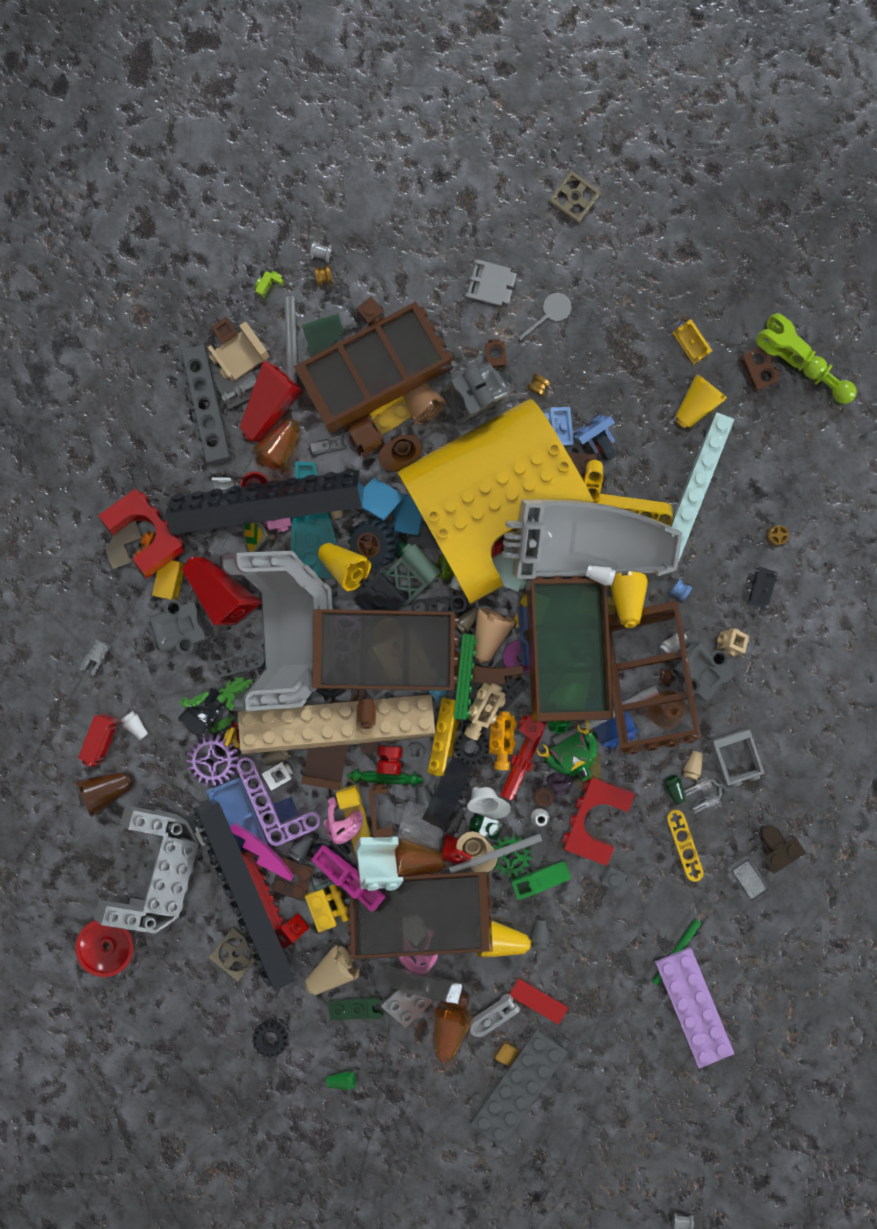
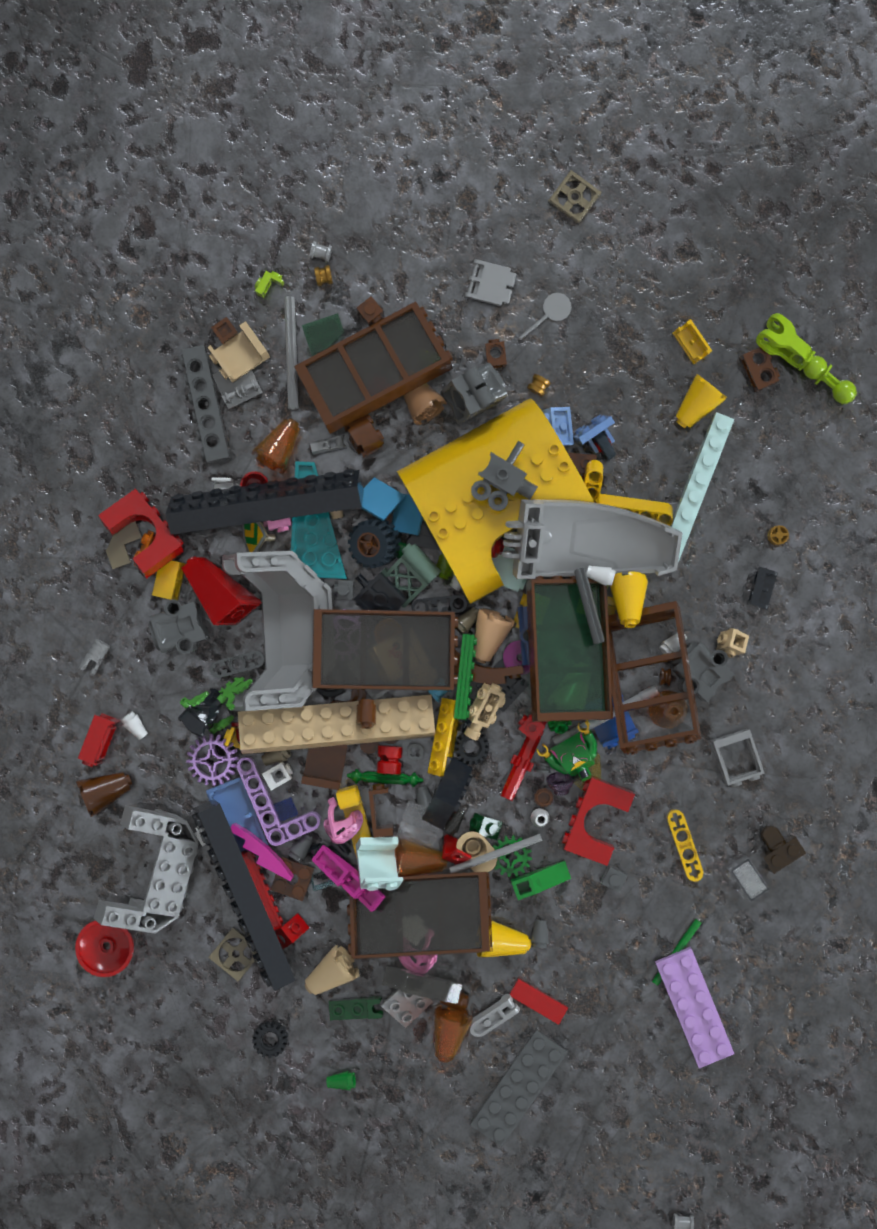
(268, 402): red slope -> none
(322, 910): yellow brick -> none
(344, 565): yellow cone -> none
(391, 415): yellow bracket -> none
(399, 452): reddish brown piece -> none
(486, 803): white piece -> none
(500, 736): light orange brick -> none
(505, 478): none -> dark grey piece
(506, 1053): pearl gold slope -> none
(589, 605): none -> dark grey axle
(674, 788): dark green cone -> none
(680, 590): medium blue wheel -> none
(693, 766): tan cone -> none
(711, 801): piece -> none

